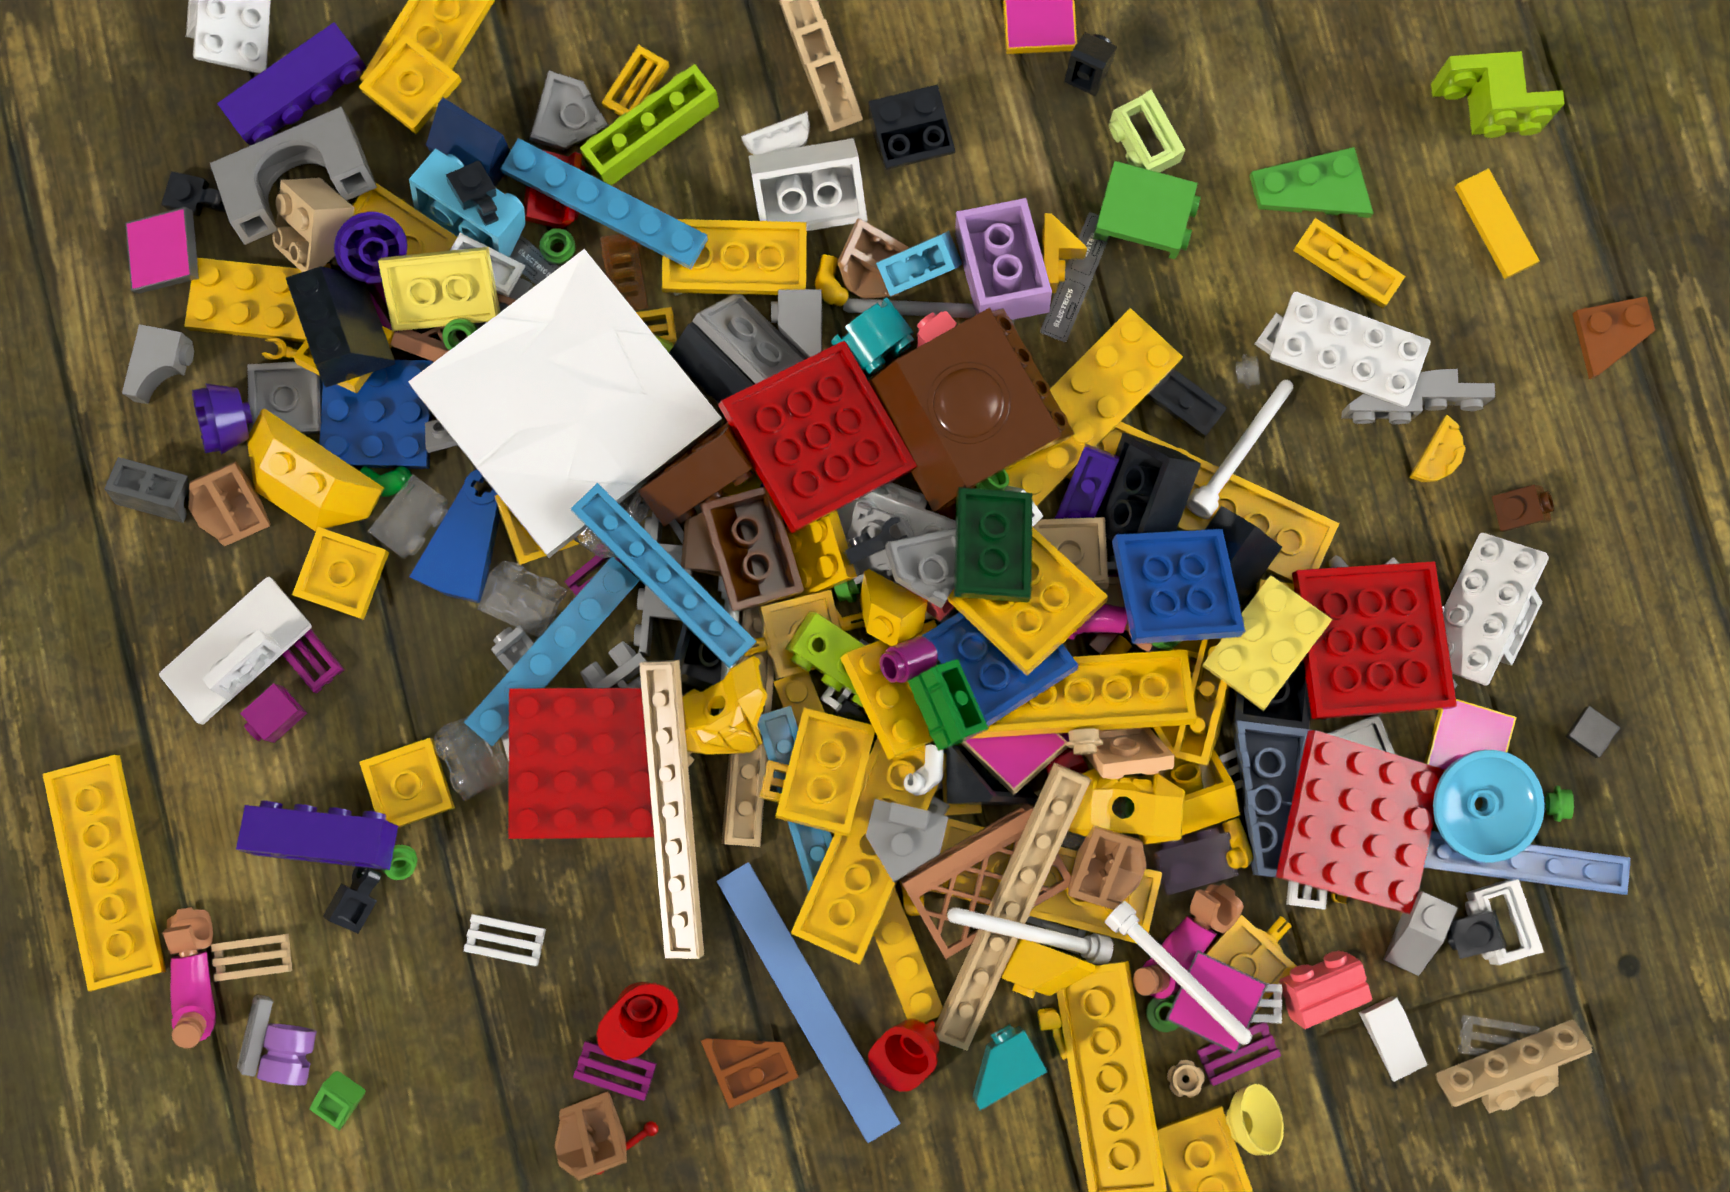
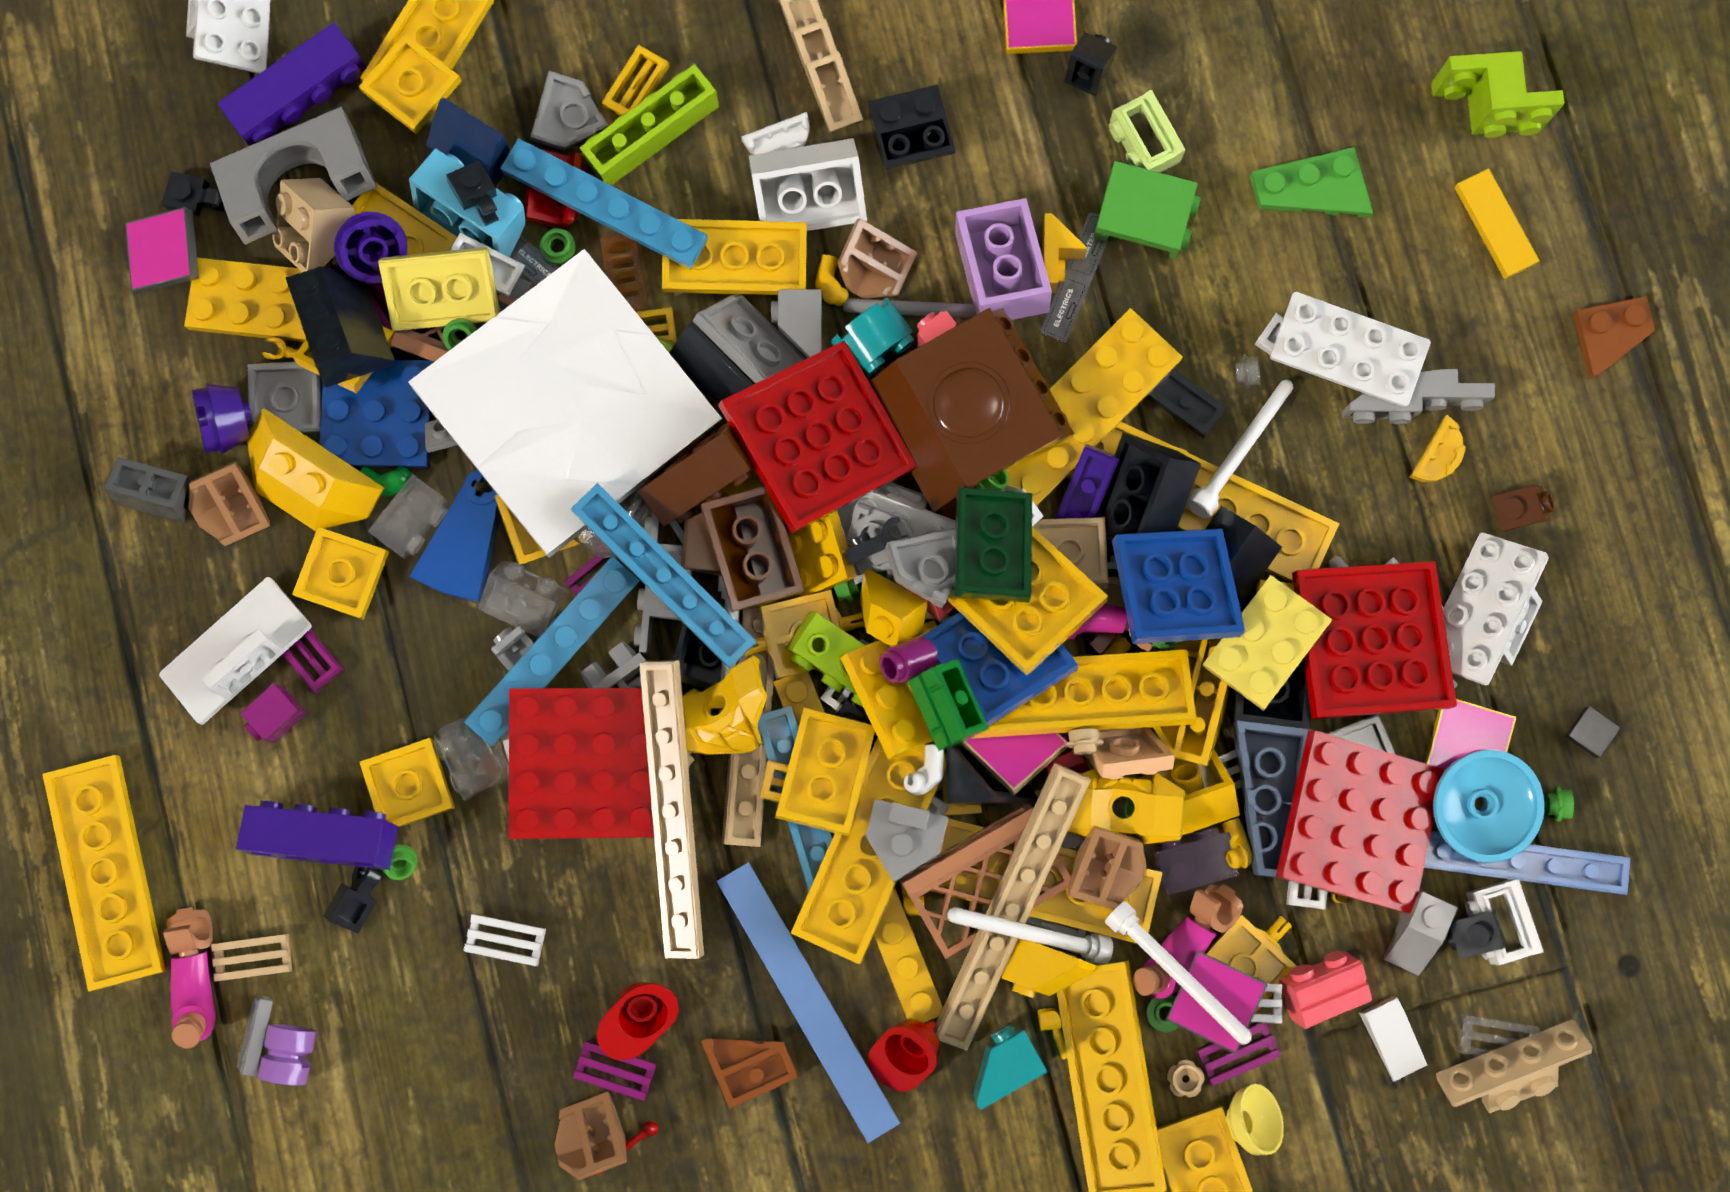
(154, 358): light grey arch -> none
(337, 1099): bright green slope -> none
(919, 263): medium azure arch -> none
(1349, 263): yellow plate -> none

